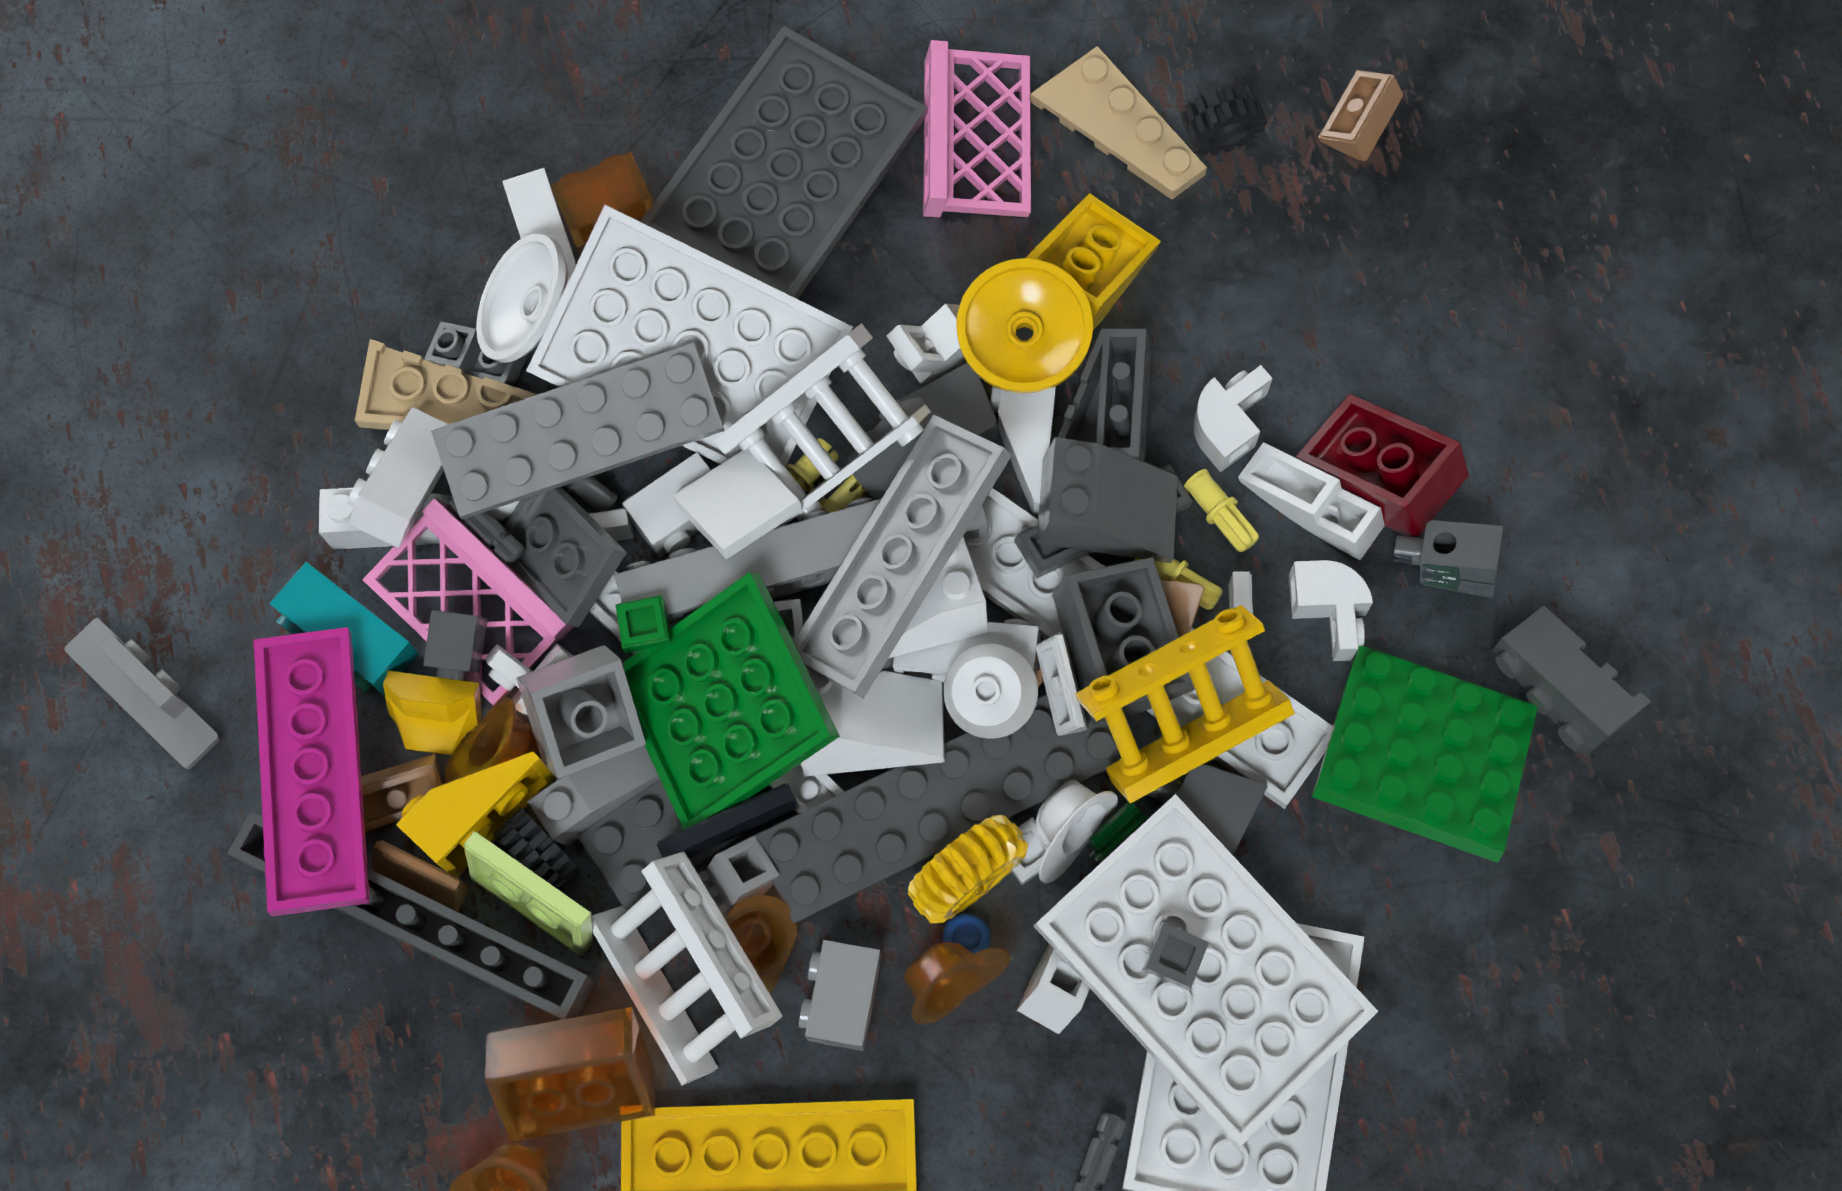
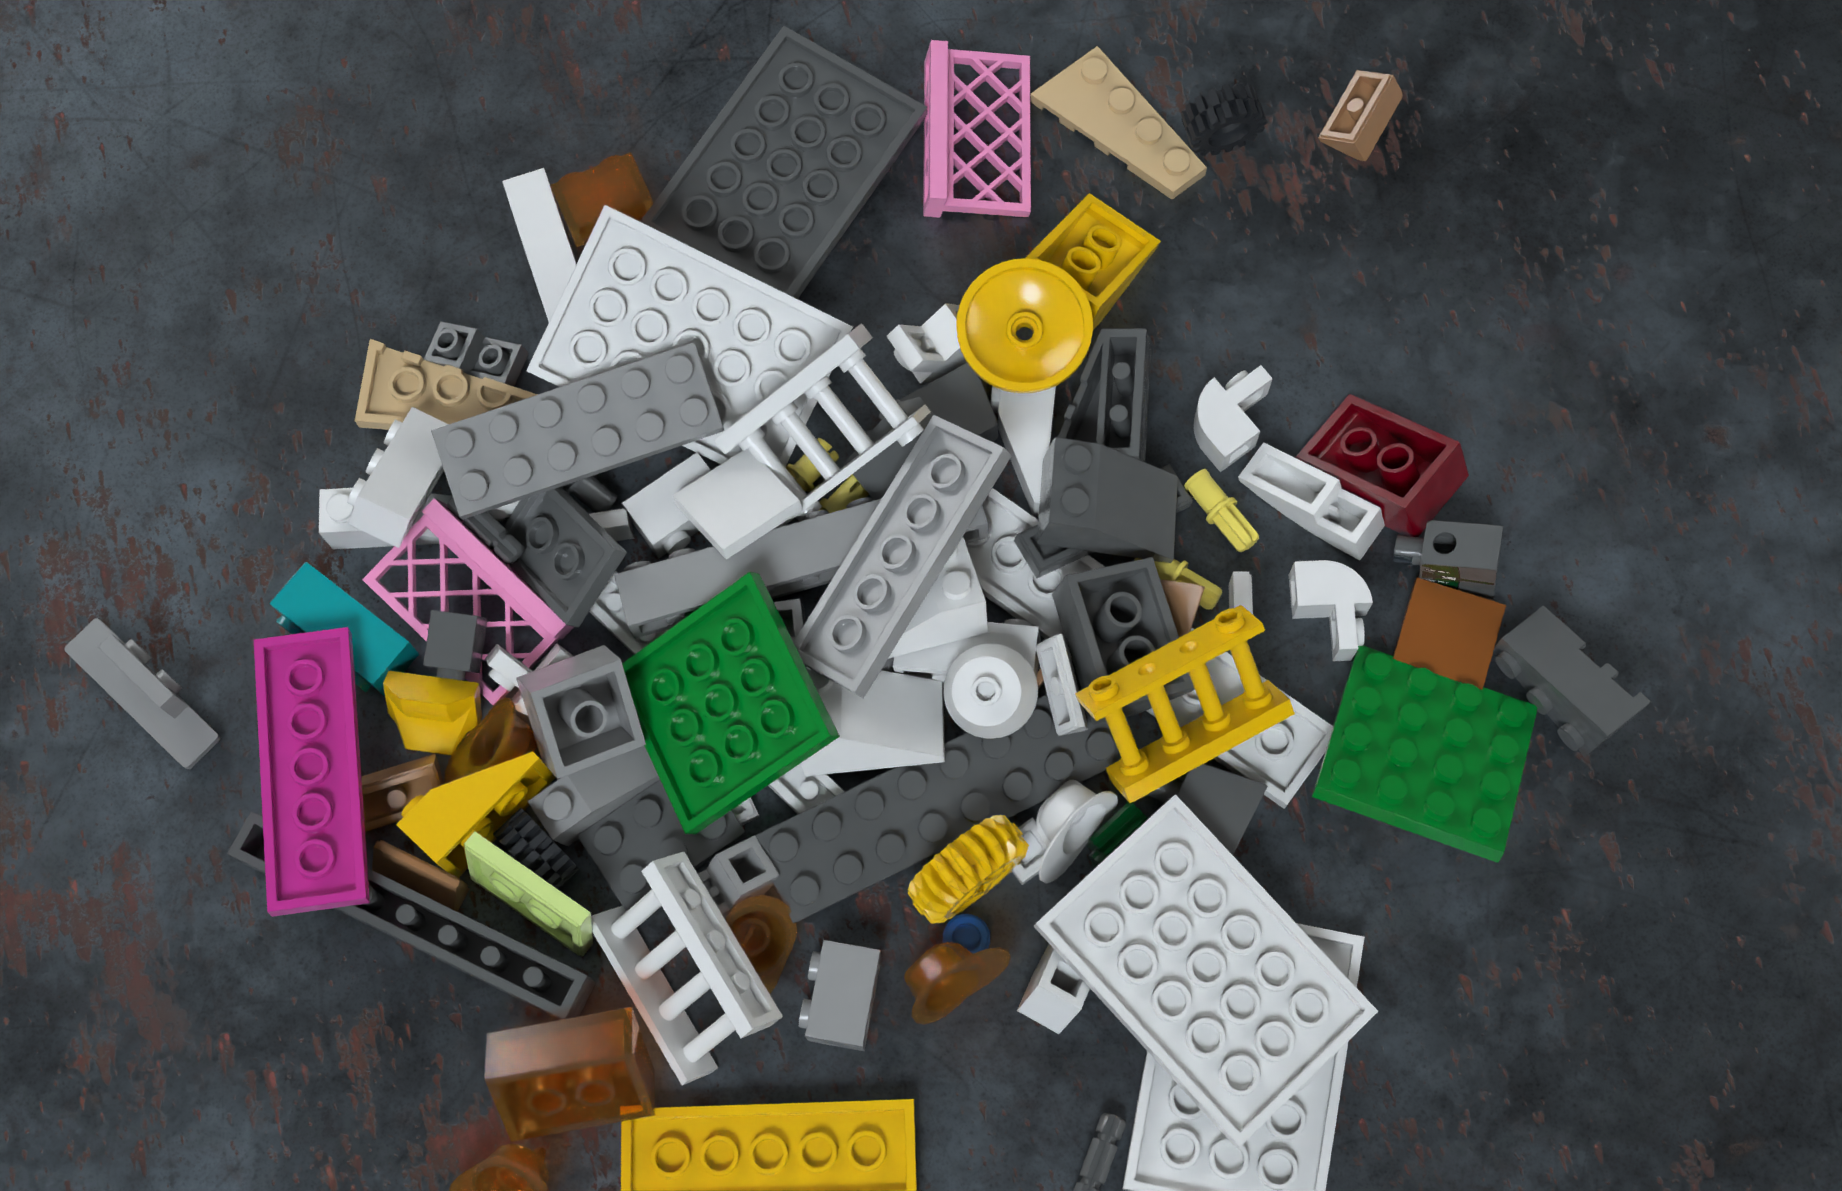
(521, 298): white dish -> none
(643, 624): green tile -> none
(730, 823): black tile -> none
(1175, 956): dark grey plate -> none
(1449, 632): none -> dark orange tile

